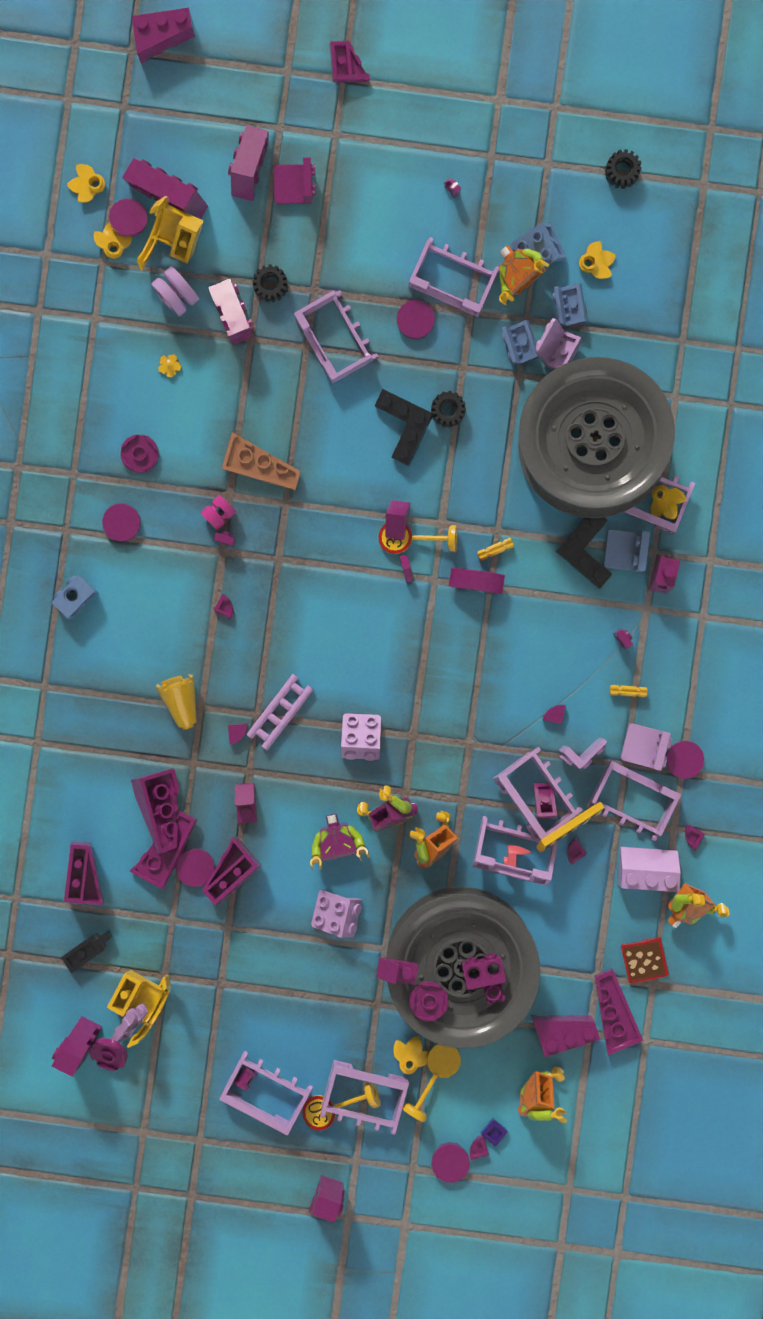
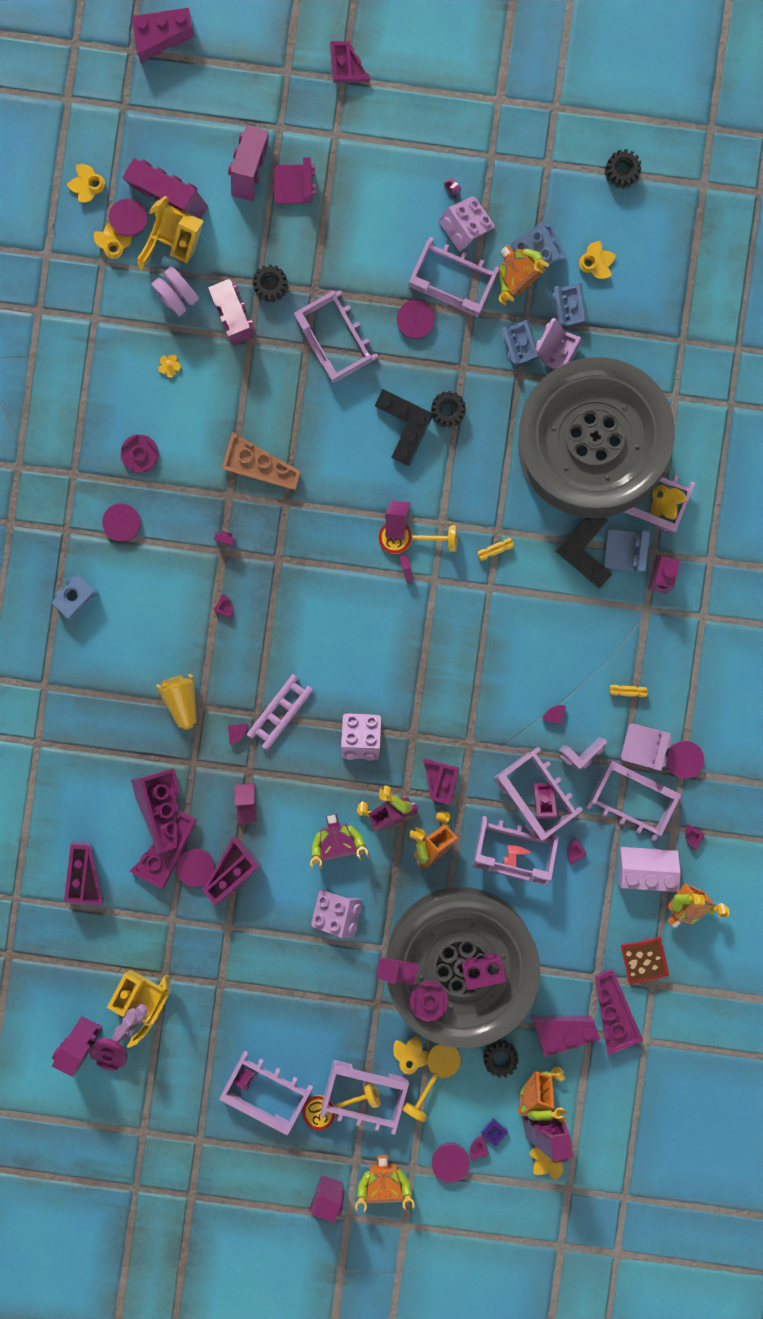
(86, 951): black hinge -> none
(213, 517): dark pink wheel -> none
(384, 1184): none -> torso
(441, 780): none -> magenta wing
(465, 222): none -> lavender bracket
(476, 580): magenta brick -> none
(491, 999): magenta plate -> none
(500, 1070): none -> black tyre
(545, 1165): none -> yellow plate
(549, 1137): none -> magenta wedge
(570, 827): yellow tile -> none
(624, 638): magenta plate -> none

